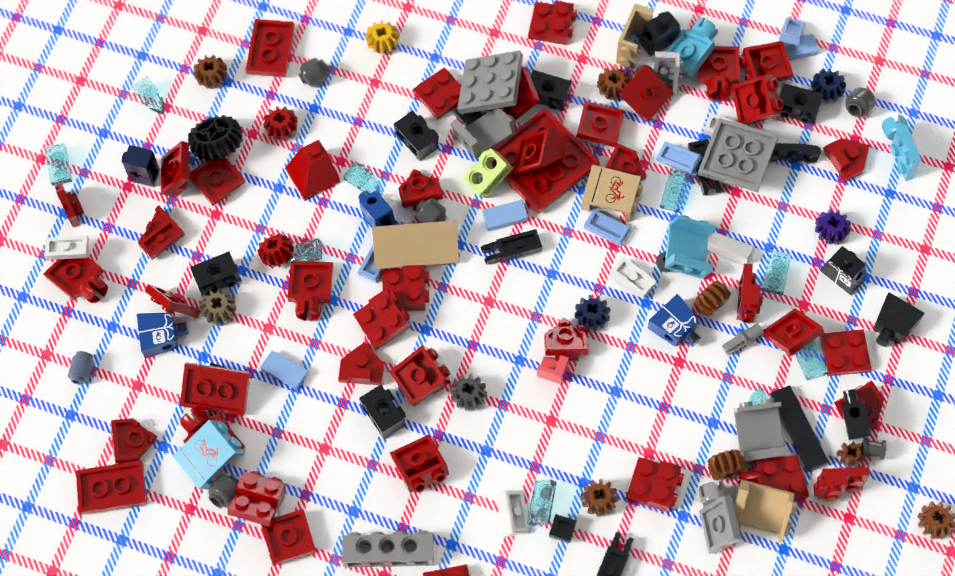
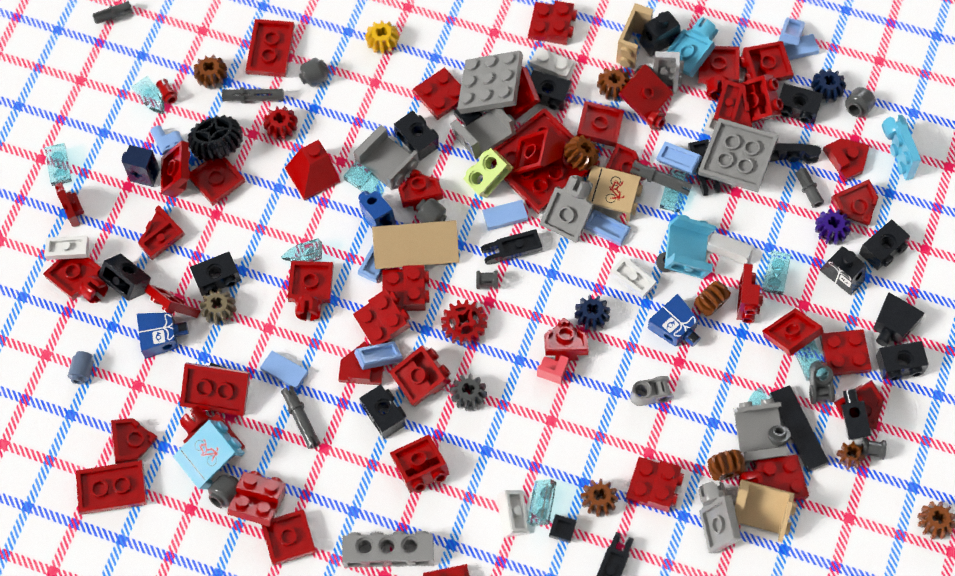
(112, 12): none -> dark grey axle
(124, 277): none -> black brick
(165, 141): none -> light blue piece
(168, 94): none -> red pin
(228, 95): none -> dark grey pin
(275, 250): red gear -> none
(297, 410): none -> dark grey pin
(378, 355): none -> light blue tile
(385, 158): none -> light grey panel
(467, 330): none -> red gear
(487, 279): none -> dark grey bush
(551, 63): none -> white plate
(569, 208): none -> light grey plate
(581, 153): none -> dark orange gear
(656, 120): none -> red plate
(656, 391): none -> light grey piece
(661, 178): none -> dark grey pin
(733, 104): none -> red wing
(742, 339): light grey axle -> none
(779, 435): none -> dark grey plate
(809, 187): none -> dark grey axle
(821, 387): none -> dark grey piece
(835, 481): red plate -> none
(857, 202): none -> red plate
(889, 234): none -> black brick
(912, 353): none -> black brick

